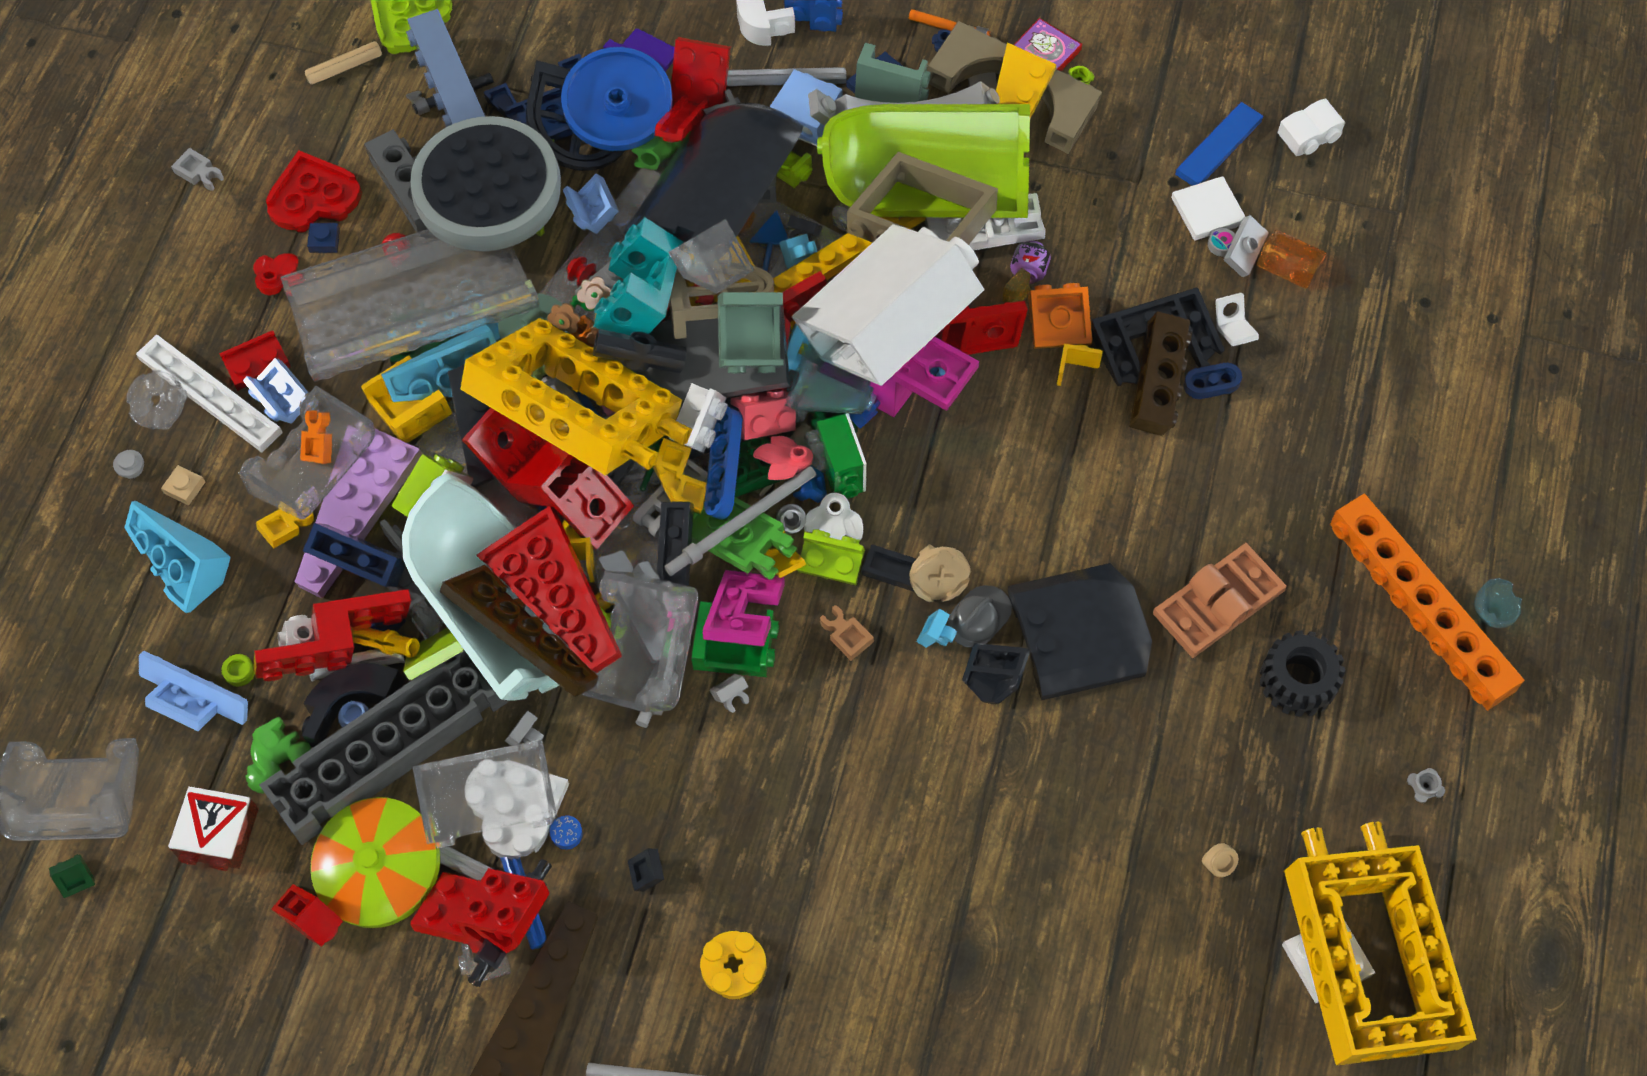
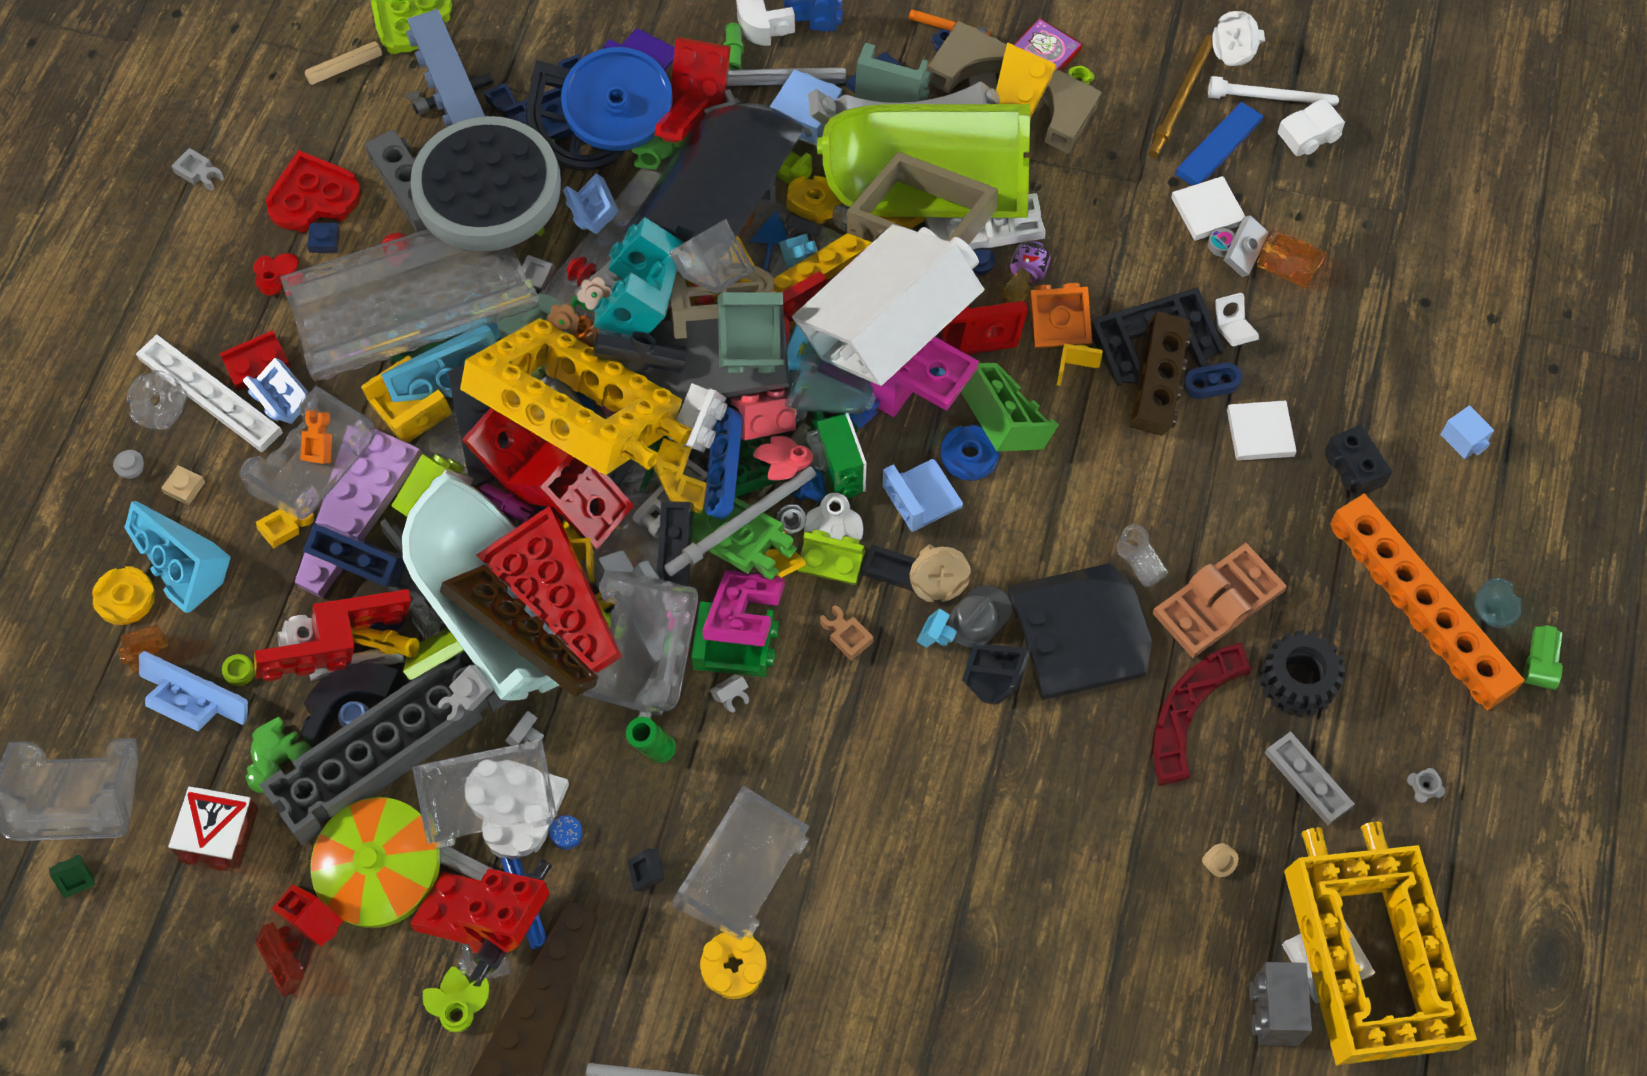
(123, 595): none -> yellow tile
(134, 643): none -> clear orange bracket
(279, 959): none -> clear red plate
(453, 996): none -> lime plate
(469, 691): none -> light grey plate
(508, 504): none -> magenta axle
(538, 271): none -> light grey plate
(650, 740): none -> green brick
(733, 39): none -> bright green pin
(741, 865): none -> clear windscreen
(801, 201): none -> yellow plate
(921, 494): none -> light blue bracket
(968, 467): none -> blue tile
(986, 261): none -> dark blue plate
(1004, 412): none -> bright green wedge
(1142, 557): none -> clear piece
(1165, 131): none -> pearl gold bar
(1183, 702): none -> dark red tile
(1220, 87): none -> white piece
(1237, 38): none -> white tile
(1261, 430): none -> white tile
(1281, 1004): none -> flat silver brick
(1309, 778): none -> light grey plate
(1357, 461): none -> black brick
(1467, 433): none -> light blue brick
(1543, 664): none -> bright green piece

